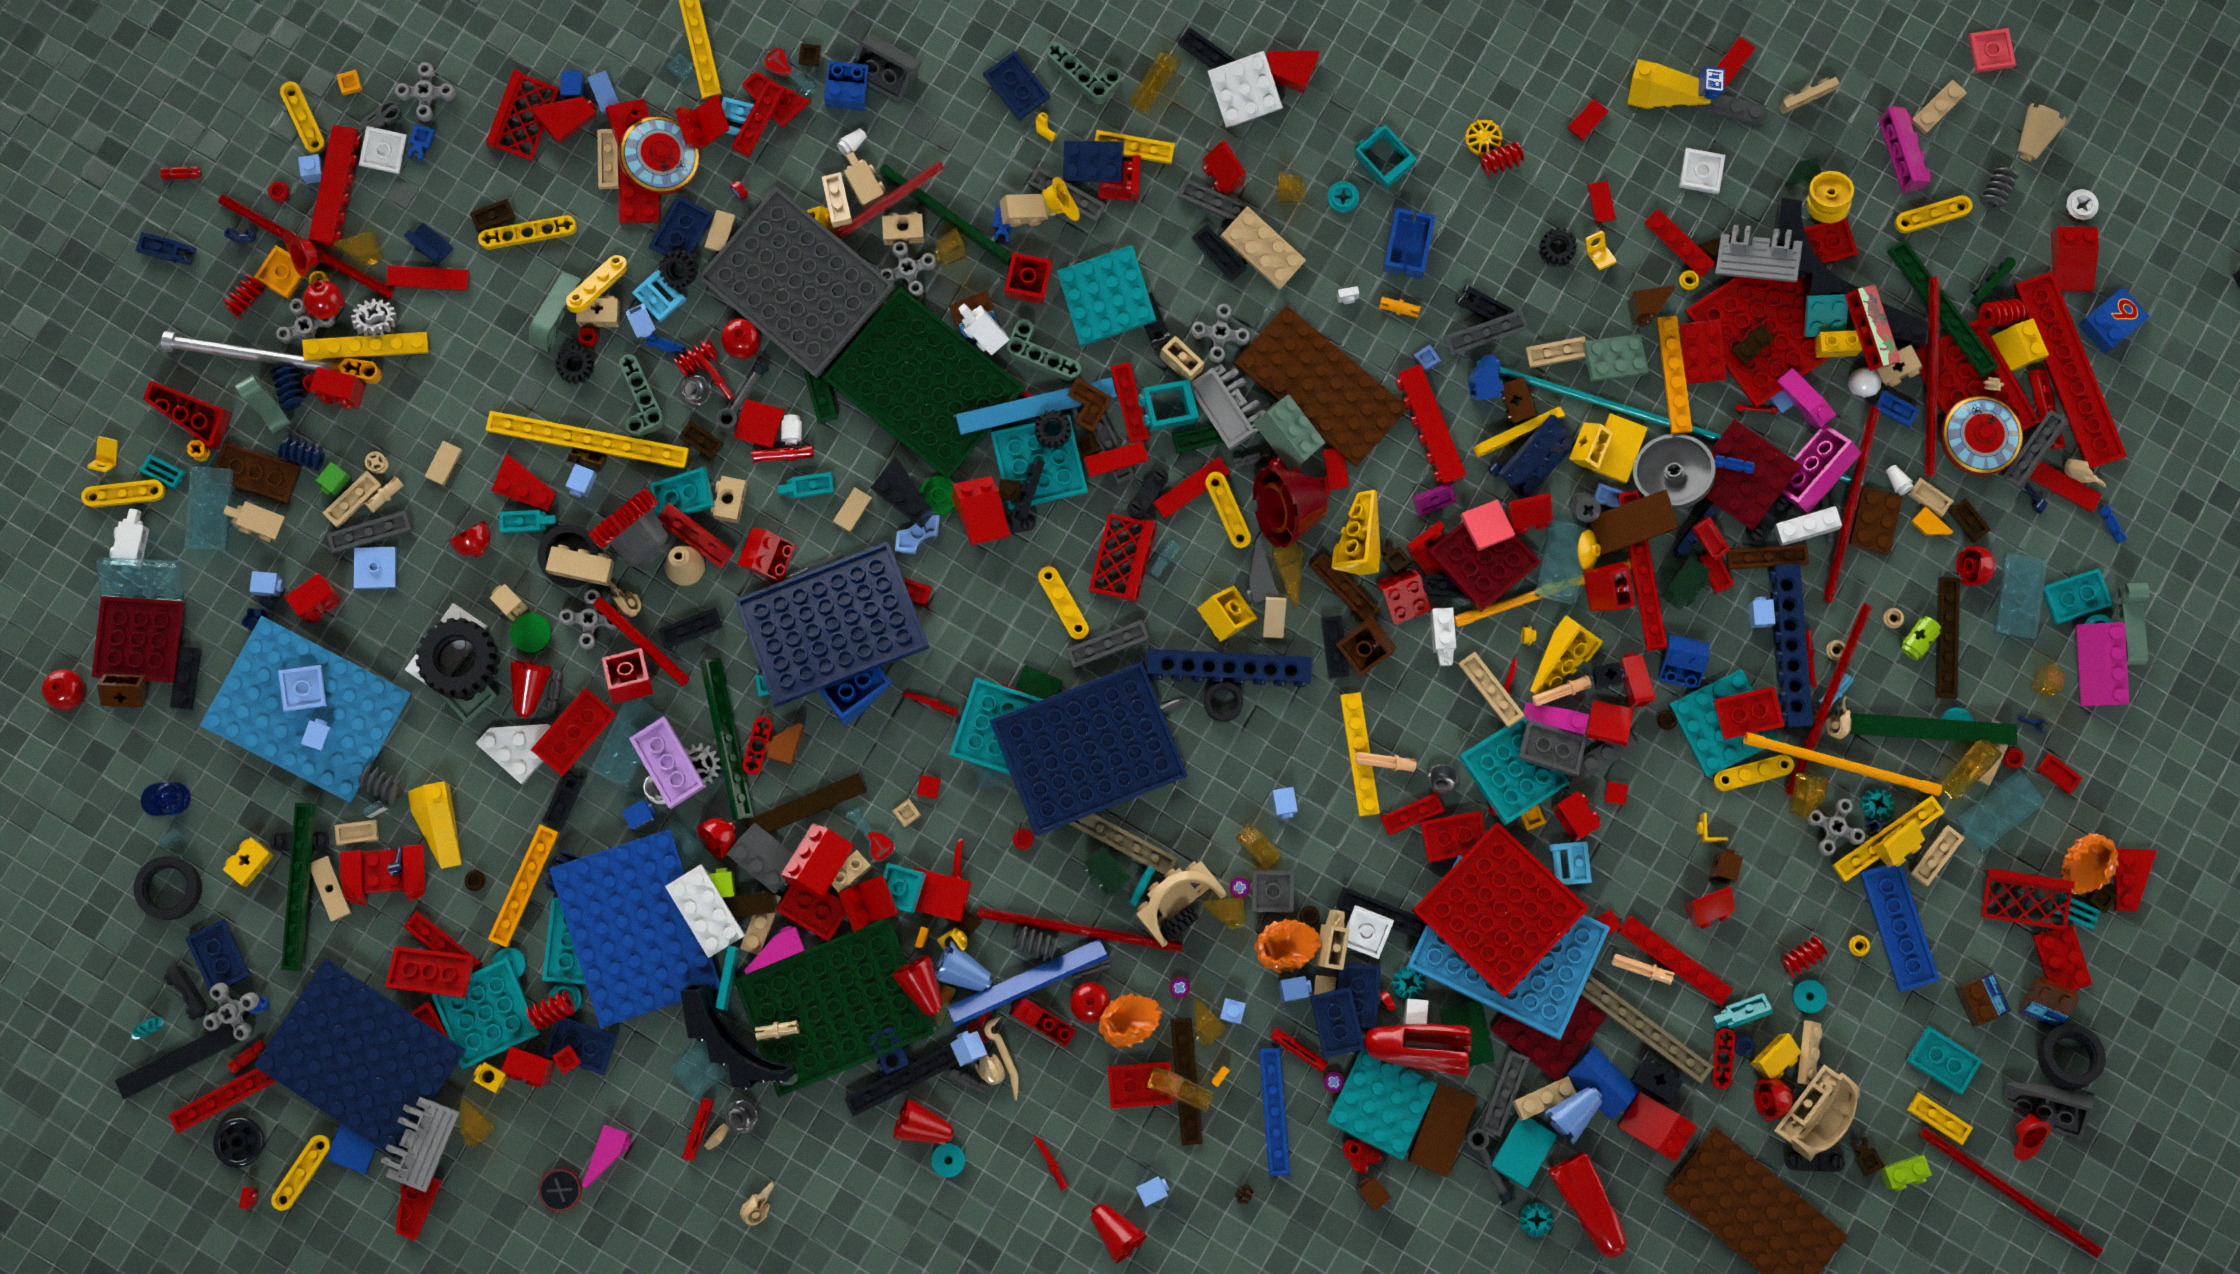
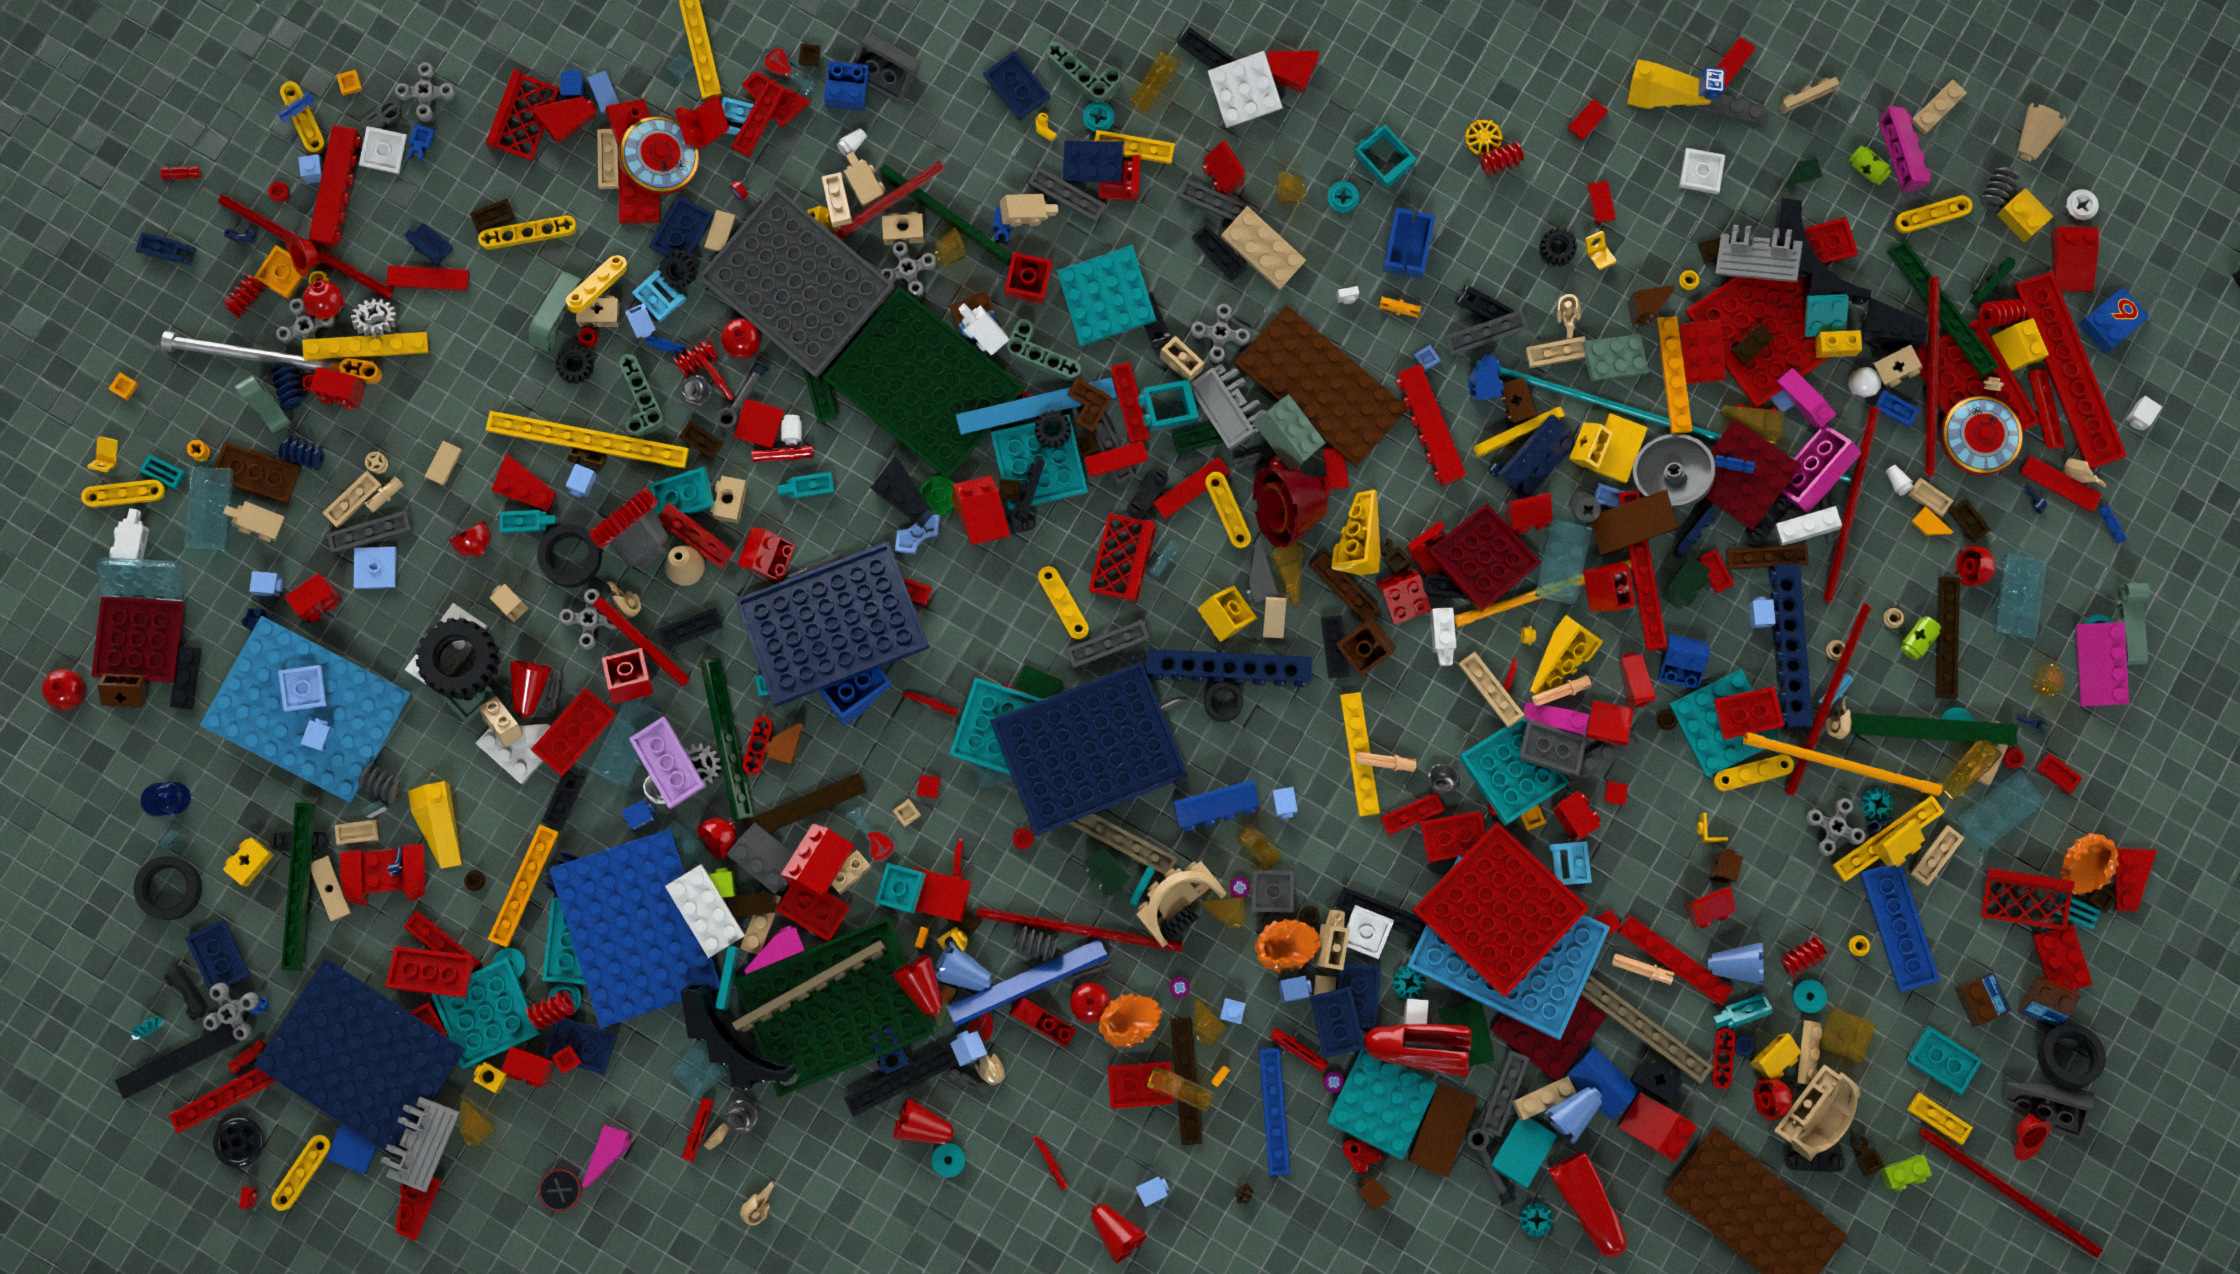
(123, 386): none -> light orange plate
(194, 415): red wedge -> none
(296, 107): none -> blue axle
(332, 479): bright green brick -> none
(362, 248): clear yellow slope -> none
(500, 721): none -> tan brick
(530, 633): green tile -> none
(580, 565): tan brick -> none
(777, 1030): tan pin -> none
(802, 991): none -> dark tan plate
(852, 510): tan tile -> none
(868, 902): red bracket -> none
(1014, 1077): tan piece -> none
(1059, 199): yellow piece -> none
(1093, 110): none -> teal gear
(1215, 805): none -> blue slope
(1387, 1000): red tile -> none
(1434, 499): magenta plate -> none
(1487, 525): coral tile -> none
(1569, 310): none -> tan piece
(1588, 550): yellow dish -> none
(1601, 681): black brick -> none
(1679, 243): red plate -> none
(1710, 538): red tile -> none
(1739, 963): none -> medium blue cone
(1763, 422): none -> clear yellow slope
(1808, 793): clear yellow slope -> none
(1810, 652): red piece -> none
(1830, 197): yellow wheel -> none
(1846, 1036): none -> clear yellow slope
(1872, 327): red brick -> none
(1875, 521): reddish brown plate -> none
(1877, 170): none -> lime piece
(1992, 50): coral tile -> none
(2024, 215): none -> yellow slope
(2035, 449): dark grey plate -> none
(2077, 596): teal tile -> none
(2143, 413): none -> white brick

